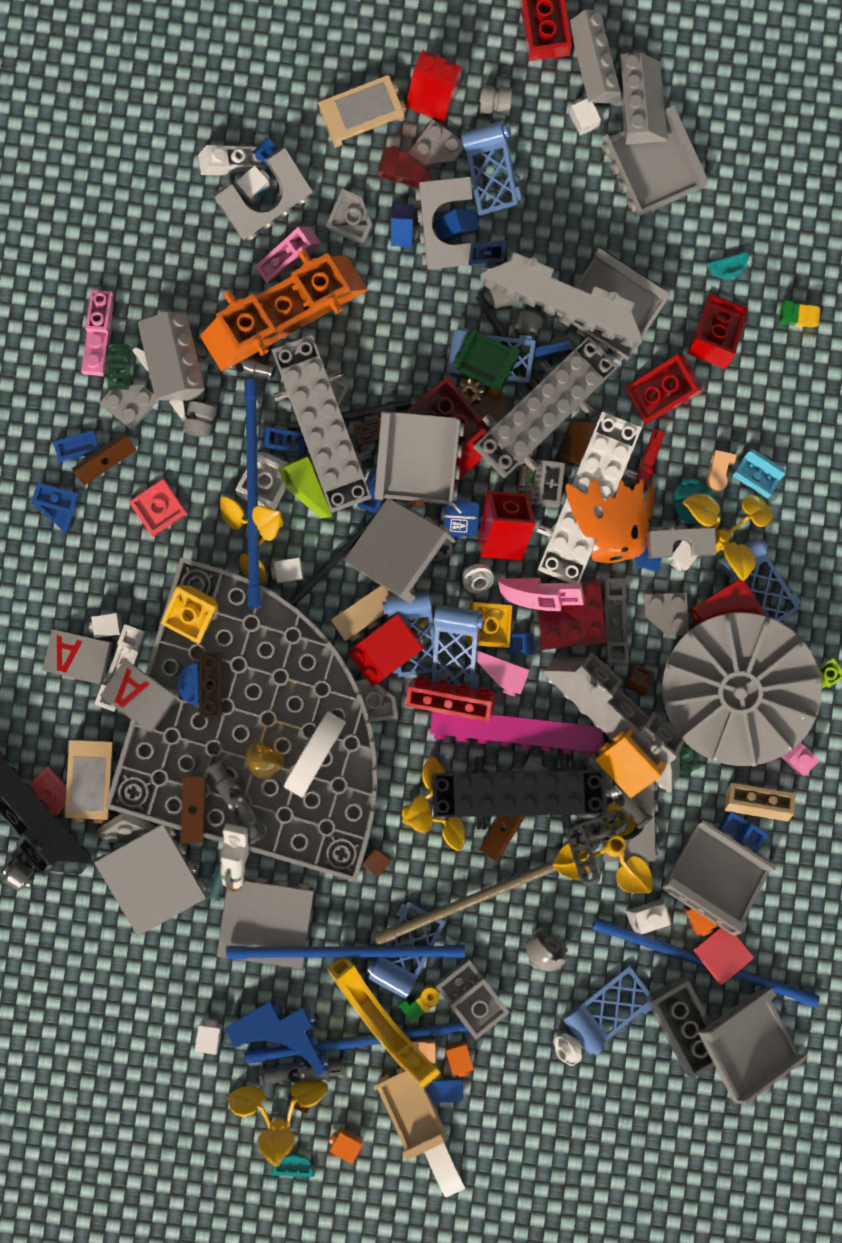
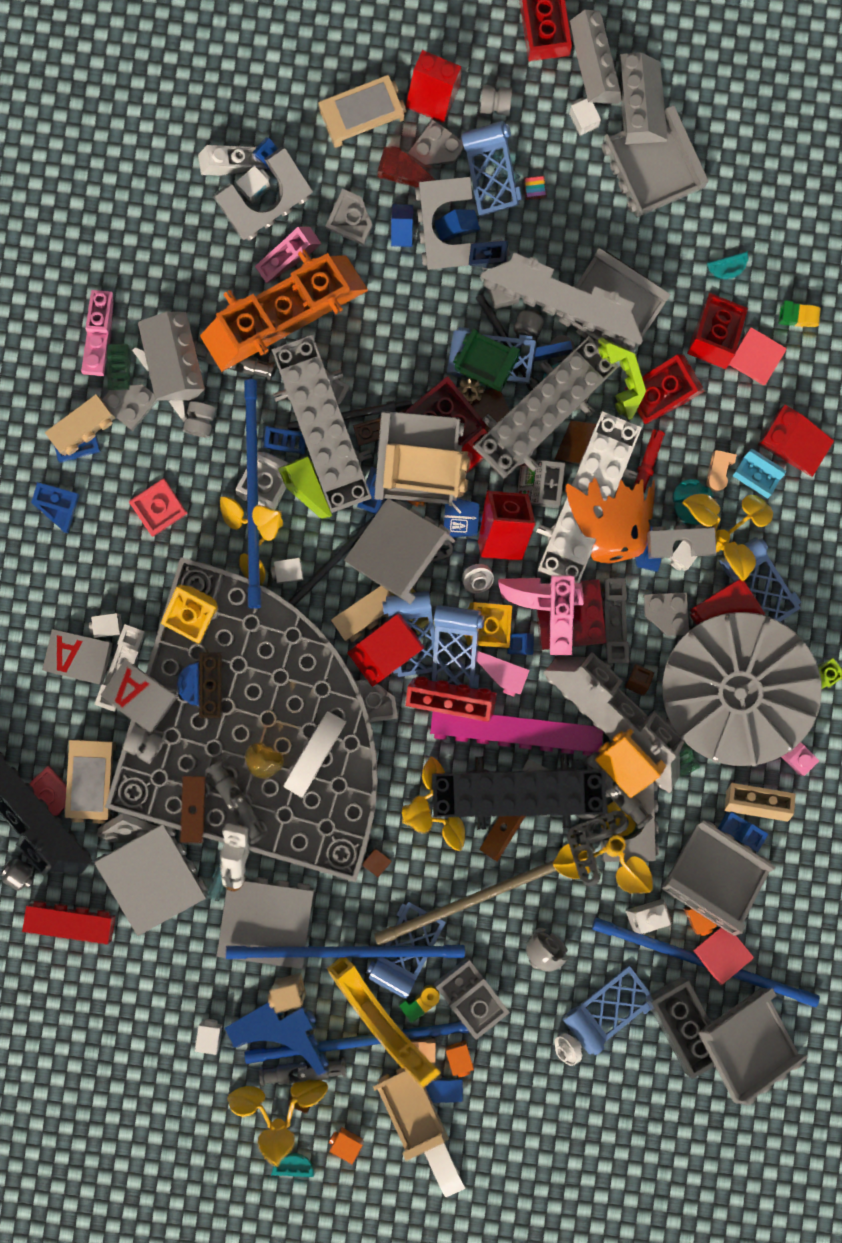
(69, 923): none -> red brick
(80, 425): none -> tan brick
(104, 459): reddish brown tile -> none
(139, 737): none -> light grey wheel
(287, 993): none -> tan brick
(426, 469): none -> tan panel
(535, 187): none -> tile
(561, 614): none -> bright pink slope
(630, 399): none -> lime slope
(757, 356): none -> coral tile
(796, 440): none -> red slope

